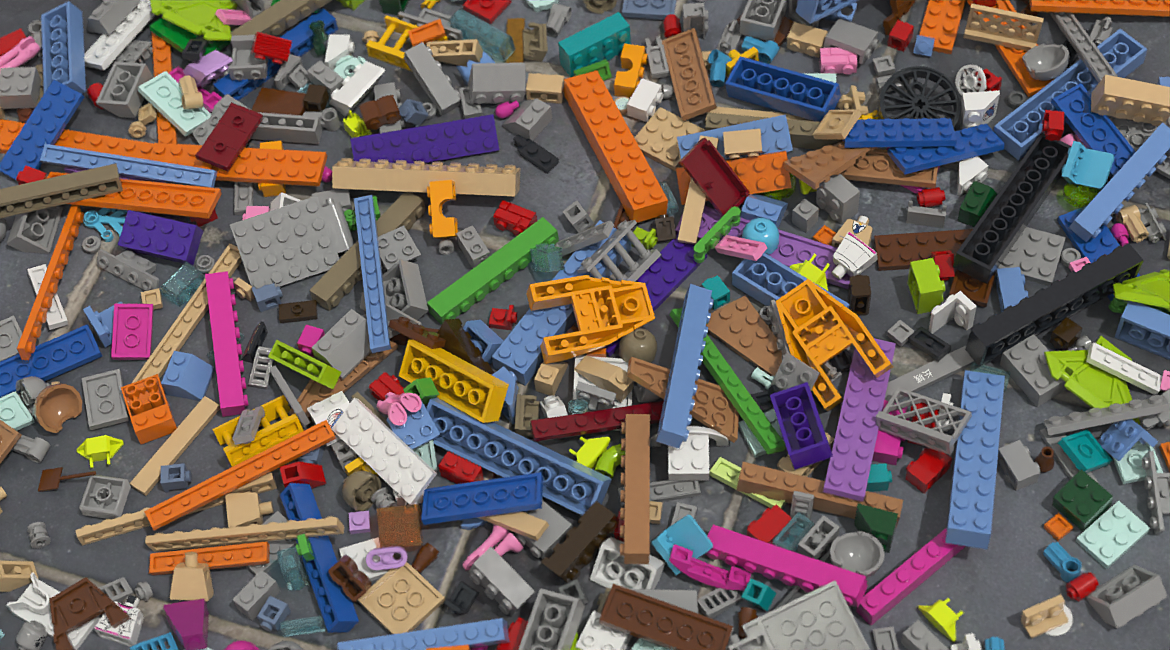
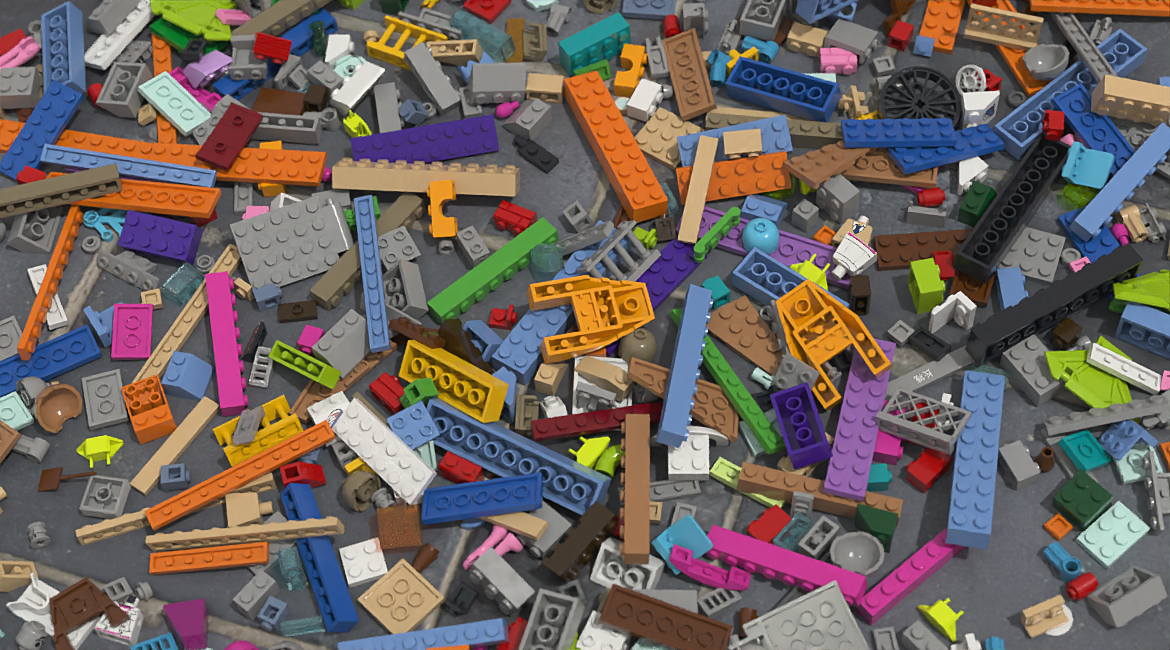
(137, 129): tan plate -> none
(190, 96): tan piece -> none
(191, 580): tan torso -> none
(289, 395): light grey tile -> none
(304, 547): bright green plate -> none
(353, 581): reddish brown brick -> none
(359, 522): lavender plate -> none
(380, 112): reddish brown brick -> none
(386, 560): lavender plate -> none
(393, 406): bright pink piece -> none
(427, 32): orange tile -> none
(578, 406): clear light blue tile -> none
(714, 176): dark red container -> none
(741, 247): bright pink plate -> none
(759, 595): teal brick -> none
(837, 124): tan tile -> none

